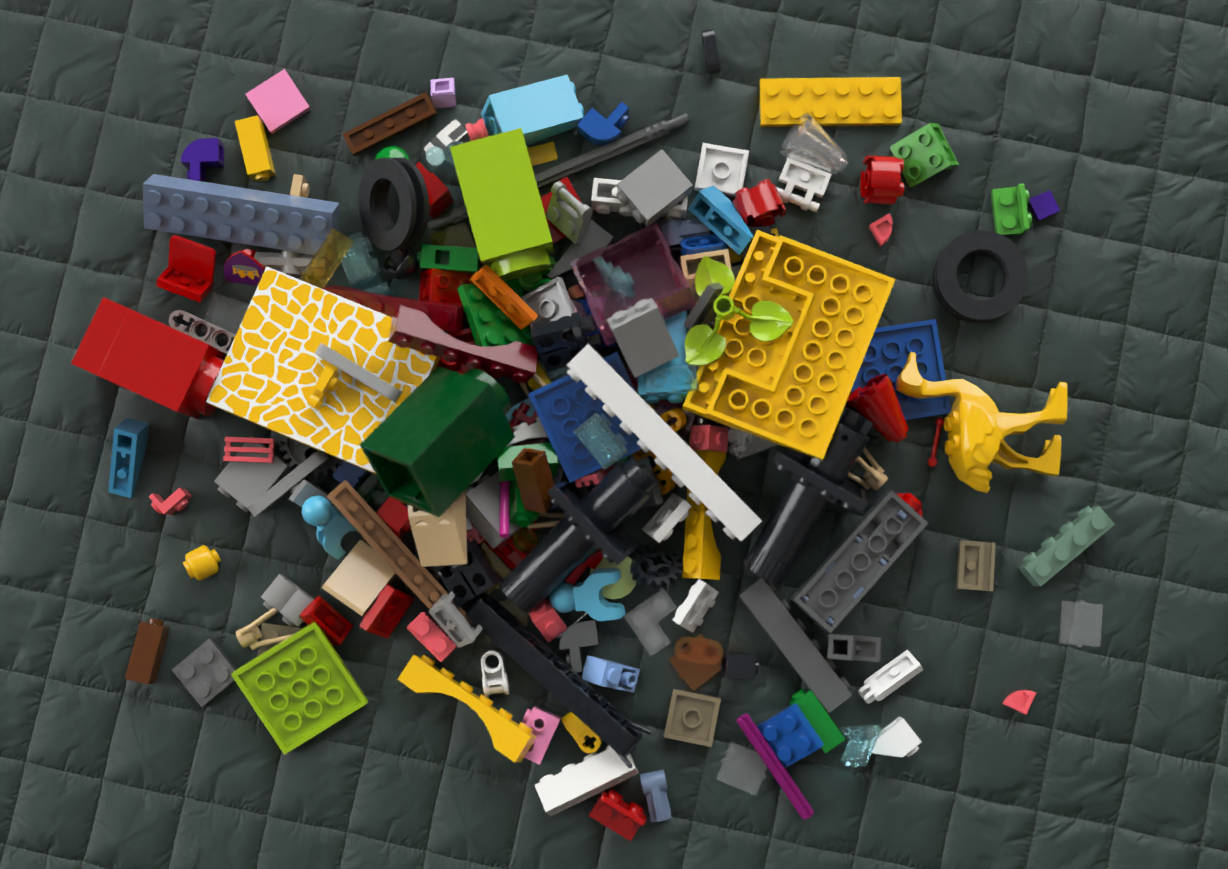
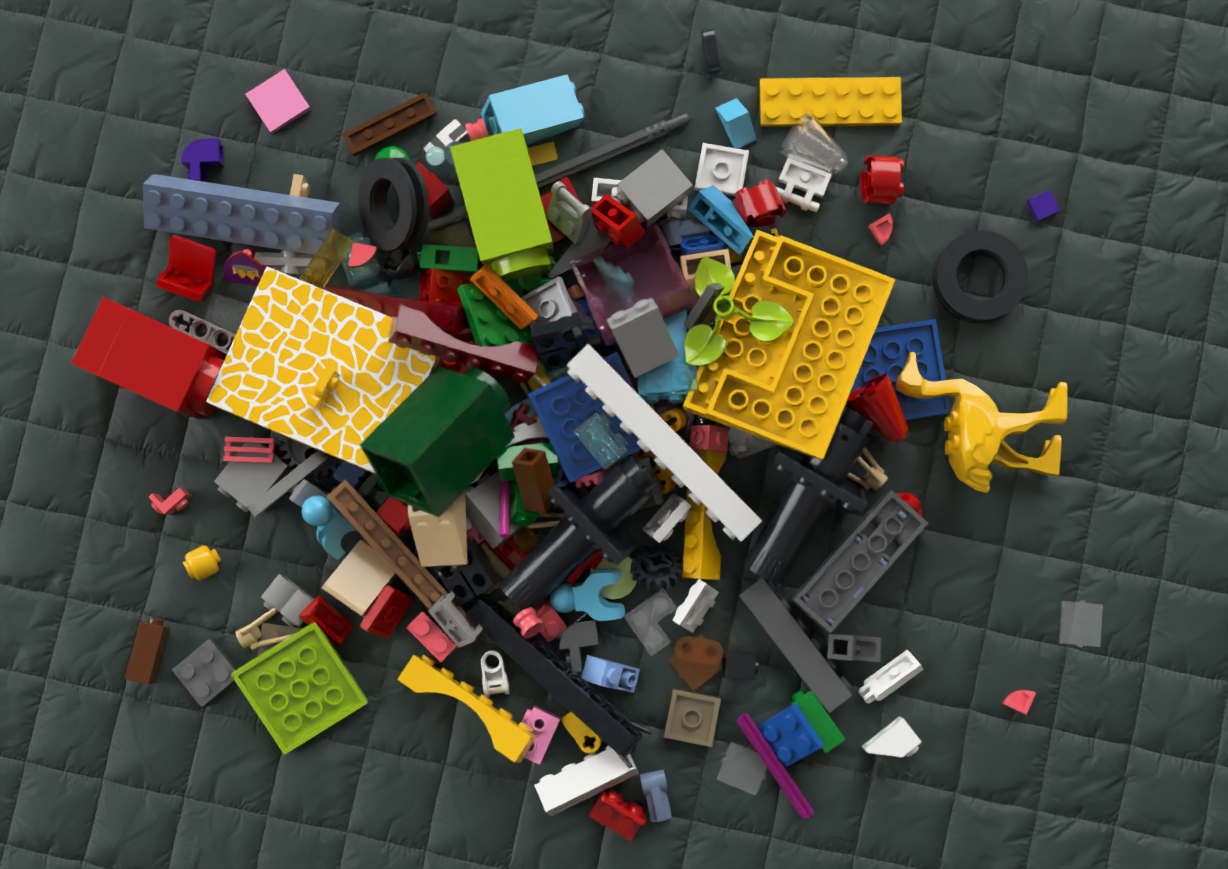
(127, 456): dark azure slope -> none
(255, 148): yellow brick -> none
(358, 372): light grey beam -> none
(361, 254): none -> coral tile
(443, 93): lavender slope -> none
(528, 622): none -> coral wheel
(602, 130): blue brick -> none
(617, 221): none -> red brick
(736, 123): none -> medium azure slope
(860, 744): clear light blue slope -> none
(924, 154): bright green bracket -> none
(932, 461): red hinge -> none
(975, 565): dark tan plate -> none
(1011, 210): bright green bracket -> none
(1066, 545): sand green brick -> none

